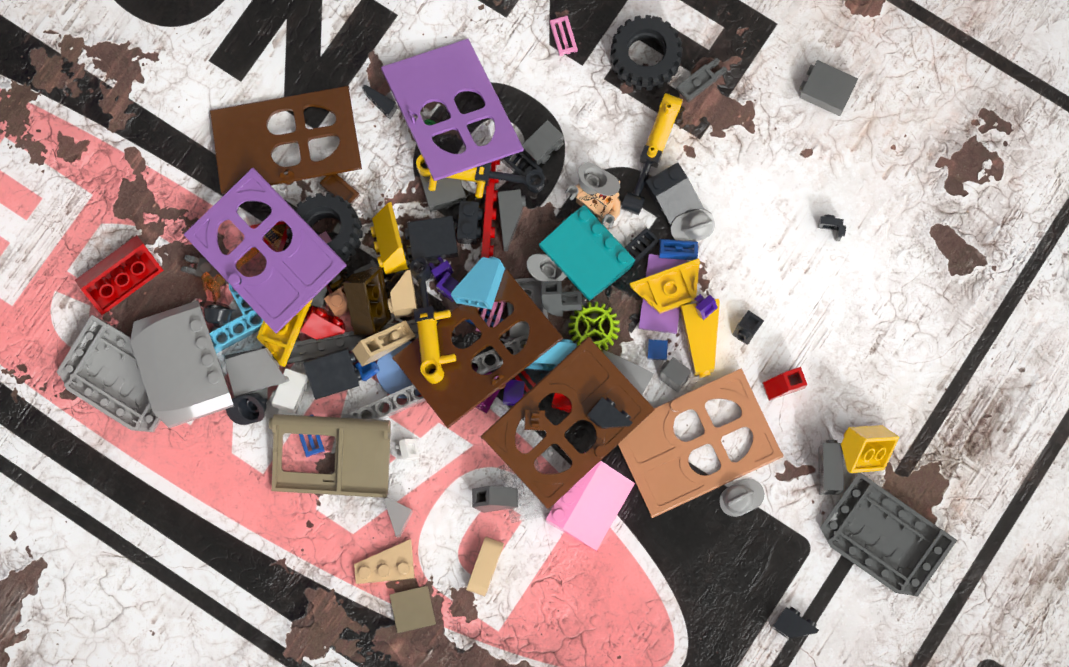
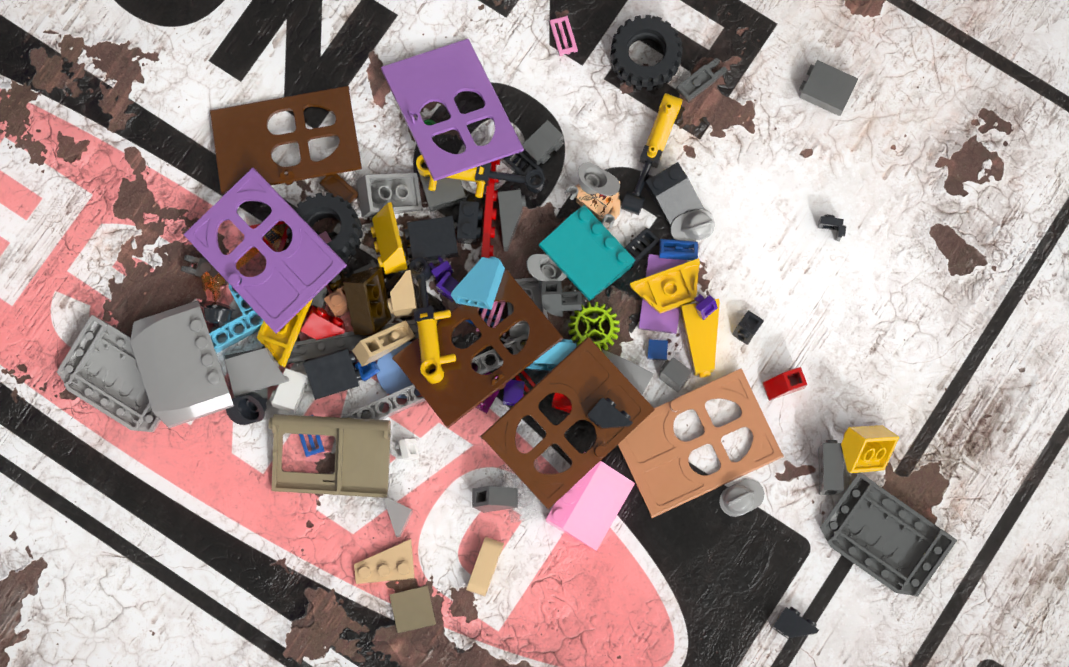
(119, 275): red slope -> none
(380, 189): none -> light grey slope
(383, 103): black slope -> none
(534, 420): reddish brown tile -> none

